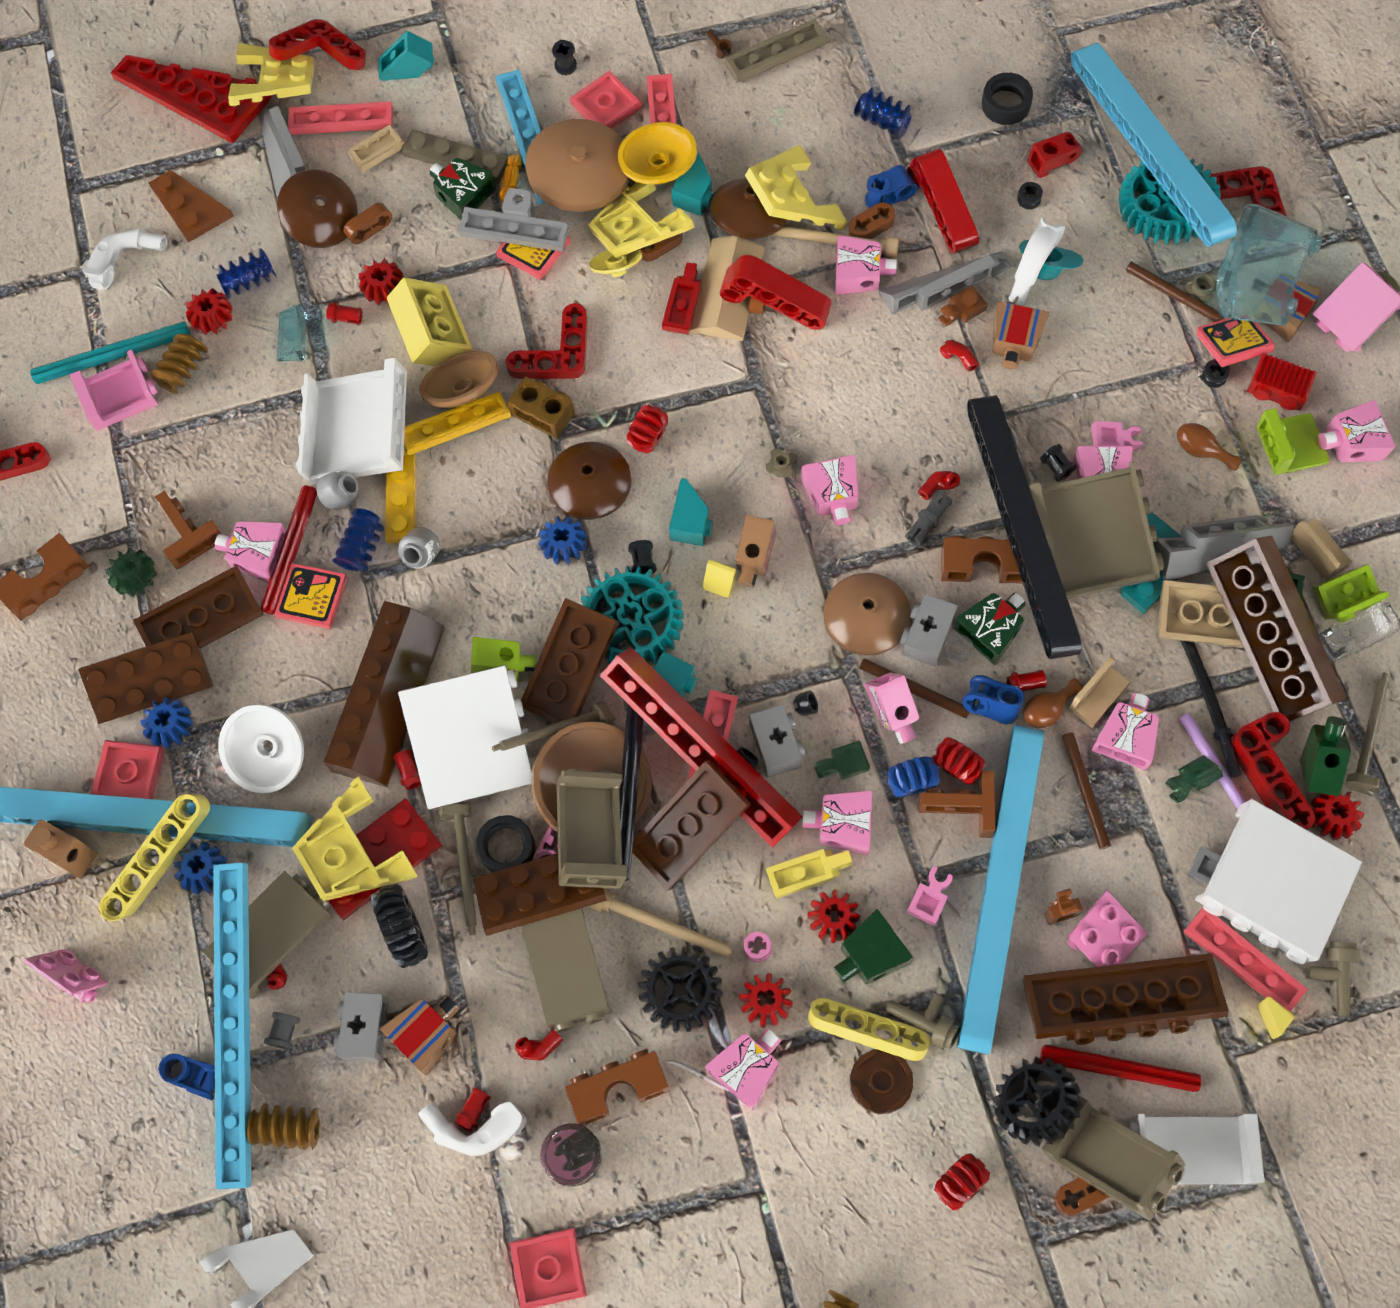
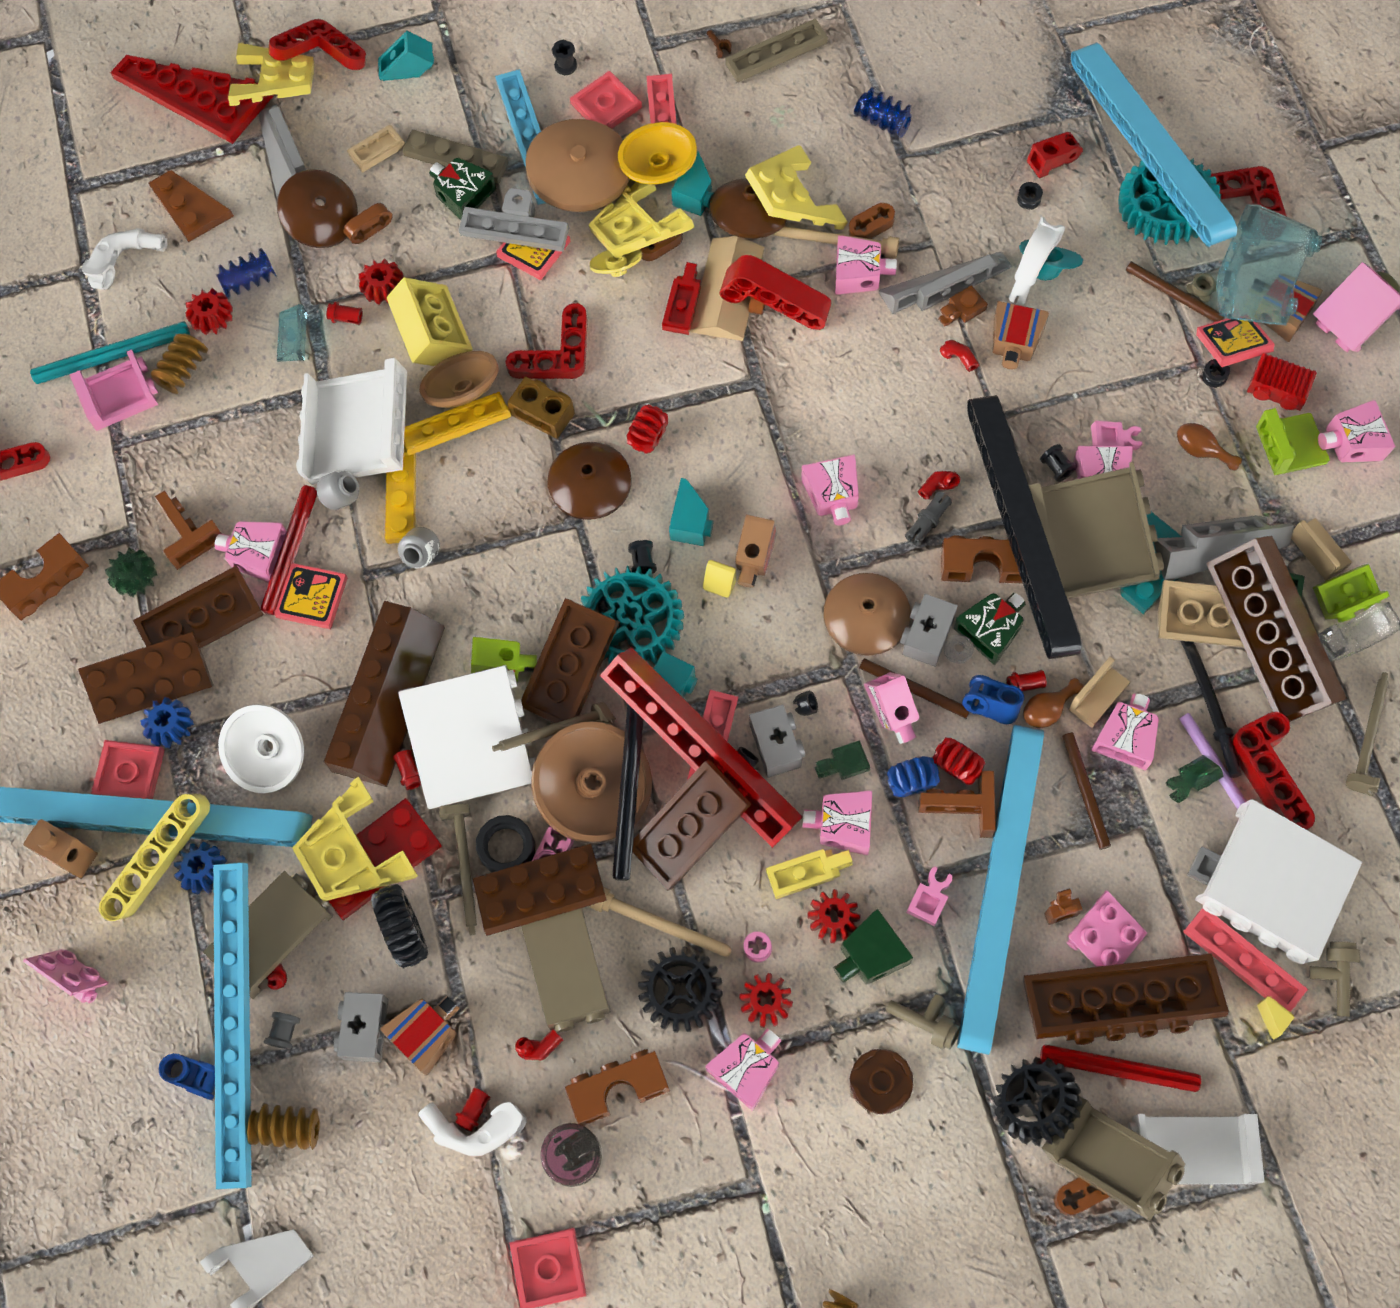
(340, 118): coral plate -> none
(357, 540): clear blue piece -> none
(511, 175): light orange axle -> none
(562, 540): blue gear -> none
(589, 829): dark tan panel -> none
(781, 470): dark tan plate -> none
(869, 1025): light yellow beam -> none
(892, 185): blue piece -> none
(944, 197): red beam -> none
(962, 1181): red gear -> none
(1007, 82): black tyre -> none
(1326, 757): dark green torso -> none
(1337, 825): red gear -> none

